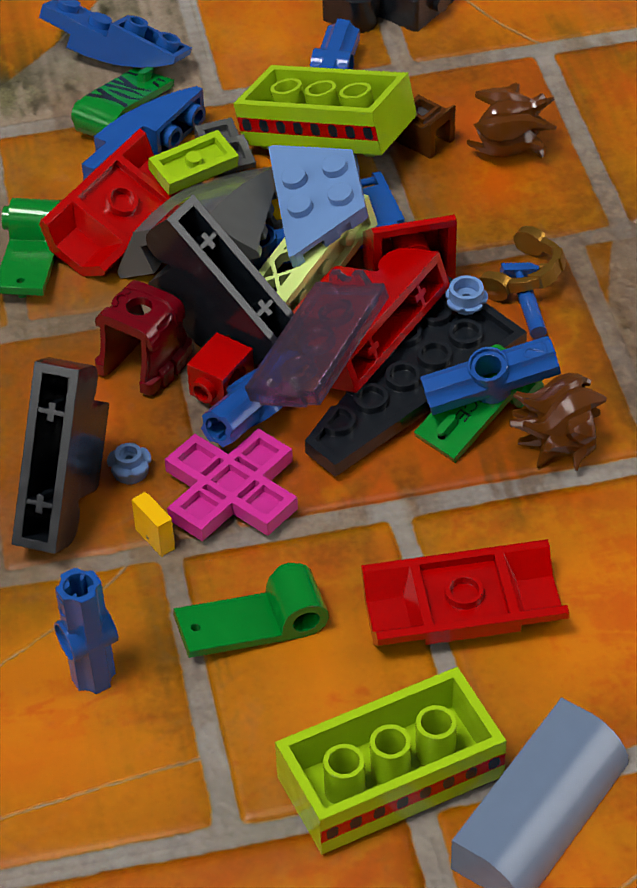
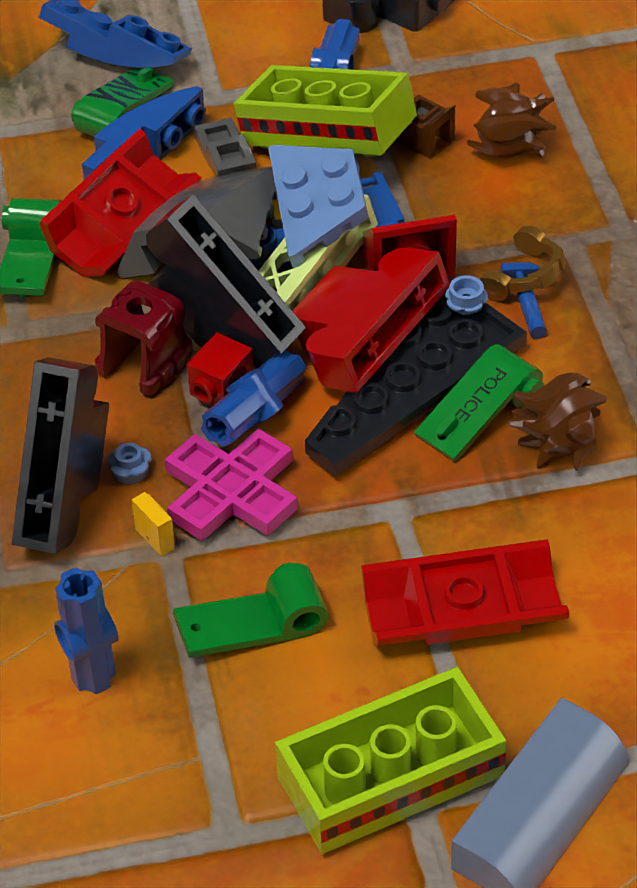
(193, 162): lime plate -> none
(318, 341): clear purple brick -> none
(514, 369): blue piece -> none

